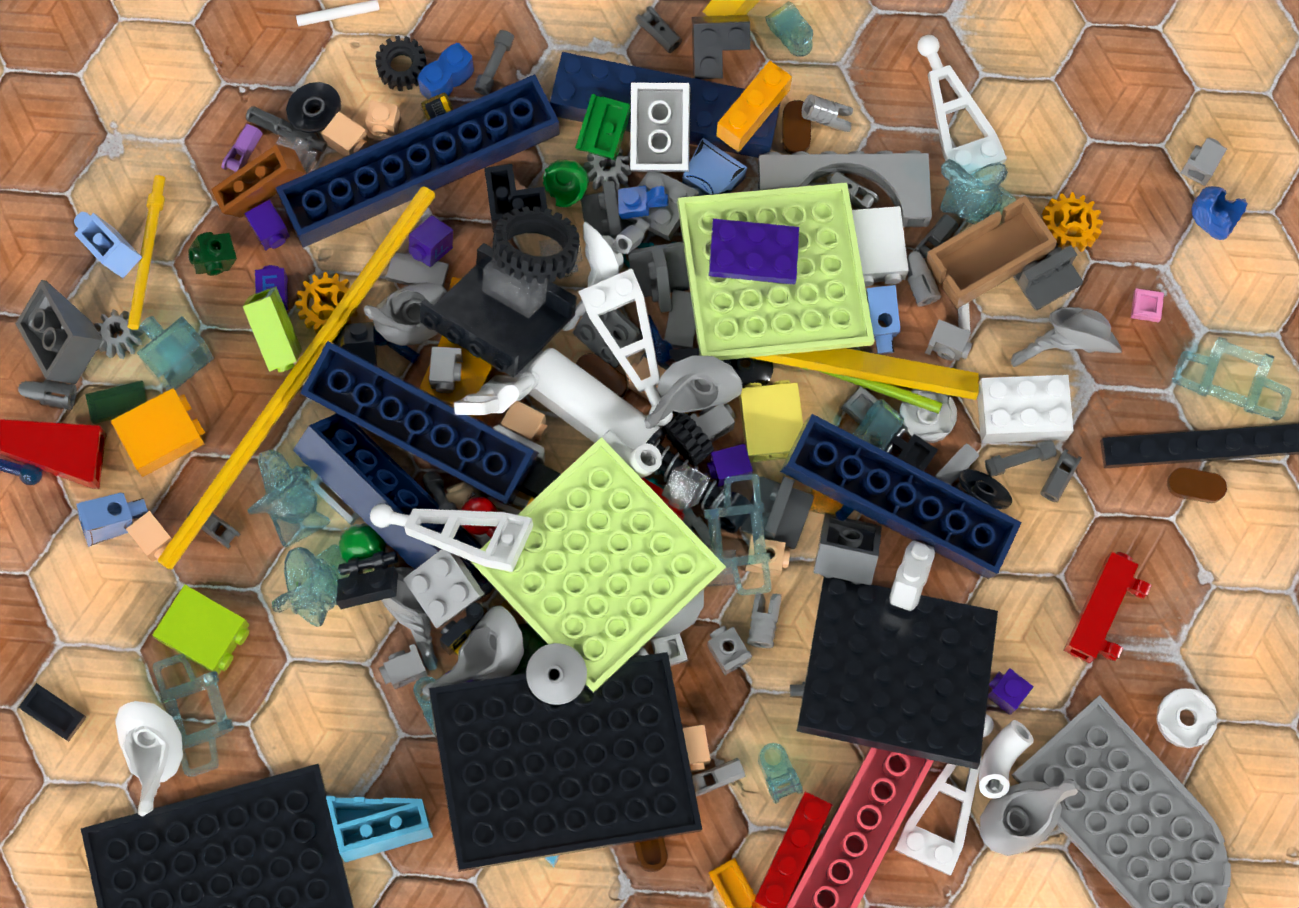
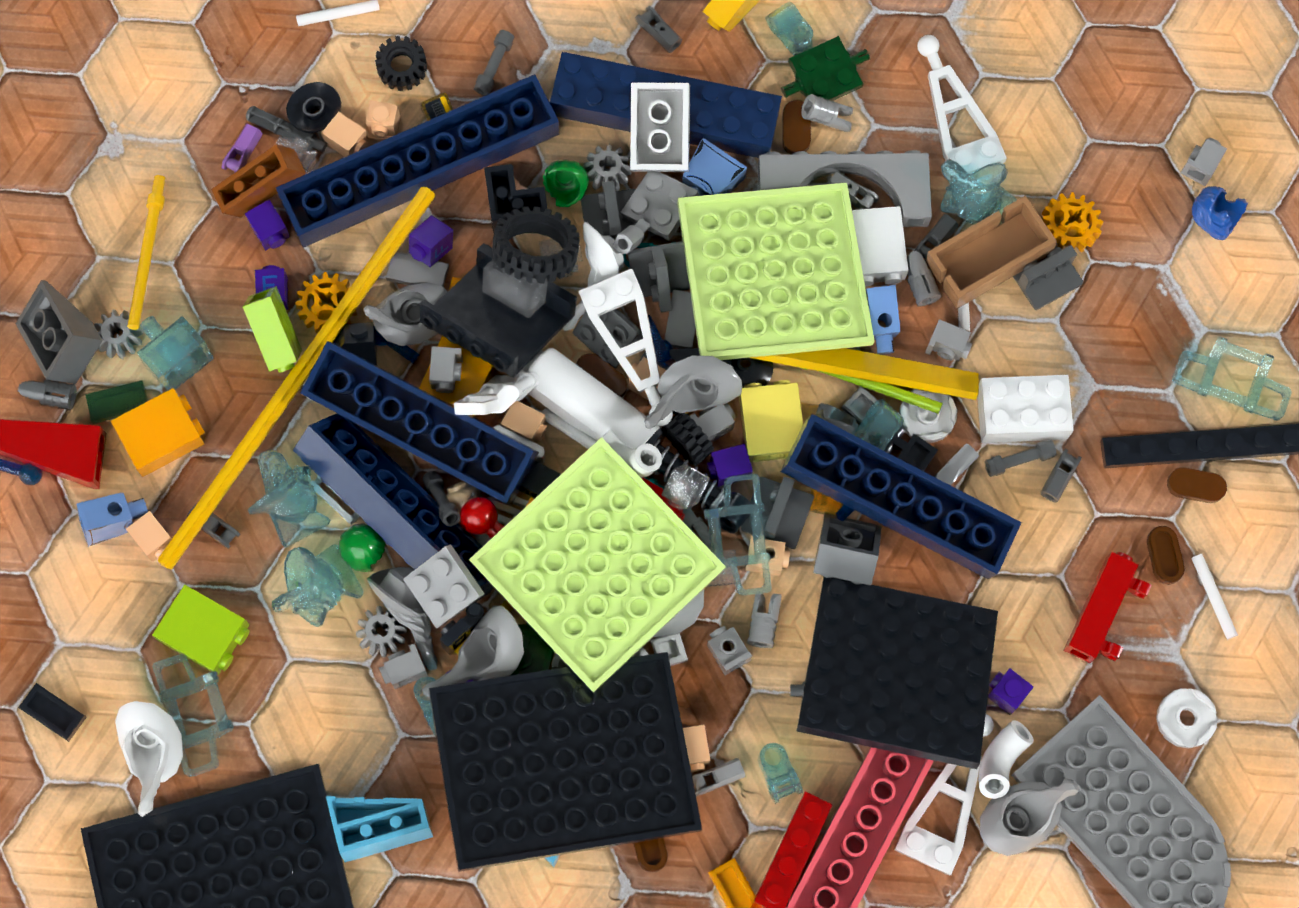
(106, 243): light blue brick -> none
(212, 253): dark green brick -> none
(369, 586): black plate -> none
(379, 642): none -> light grey gear
(449, 71): blue brick -> none
(501, 552): white plate -> none
(567, 429): none -> white bar
(571, 669): light grey dish -> none
(603, 127): green plate -> none
(637, 200): blue plate -> none
(714, 35): black brick -> none
(754, 106): light orange brick -> none
(754, 251): dark purple plate -> none
(826, 71): none -> dark green plate
(837, 417): none -> dark grey hair
(912, 575): white brick -> none
(985, 489): black dish -> none
(1073, 330): light grey hat -> none
(1147, 305): bright pink tile -> none
(1165, 555): none -> reddish brown tile
(1214, 596): none -> white bar

